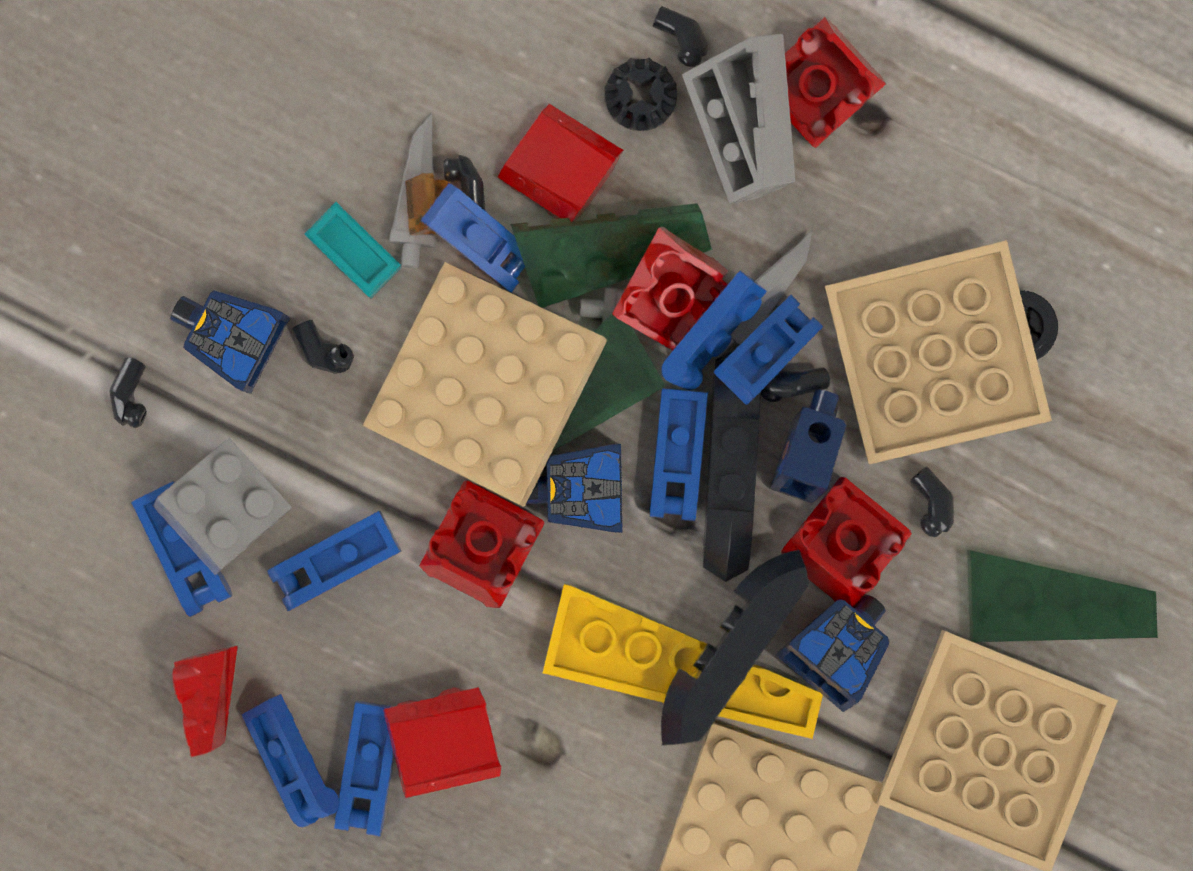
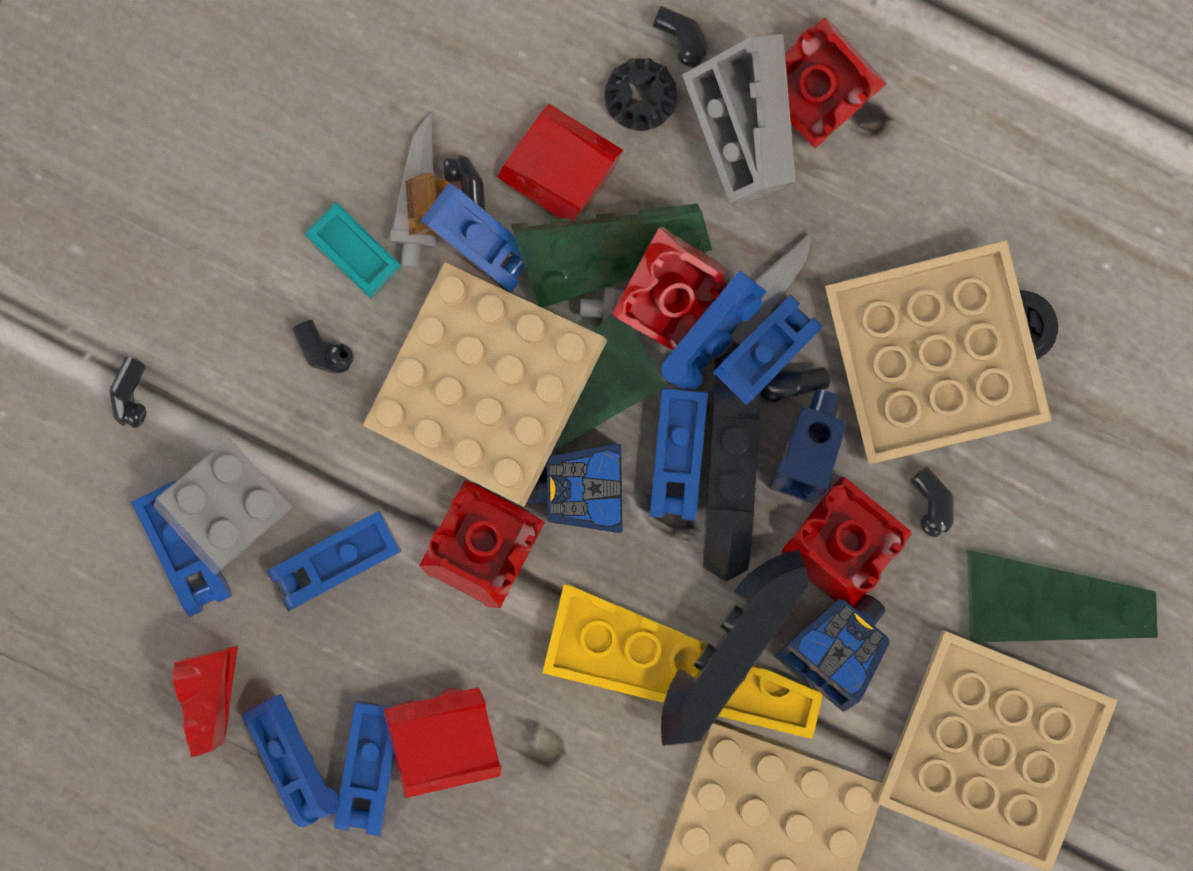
(231, 335): torso -> none

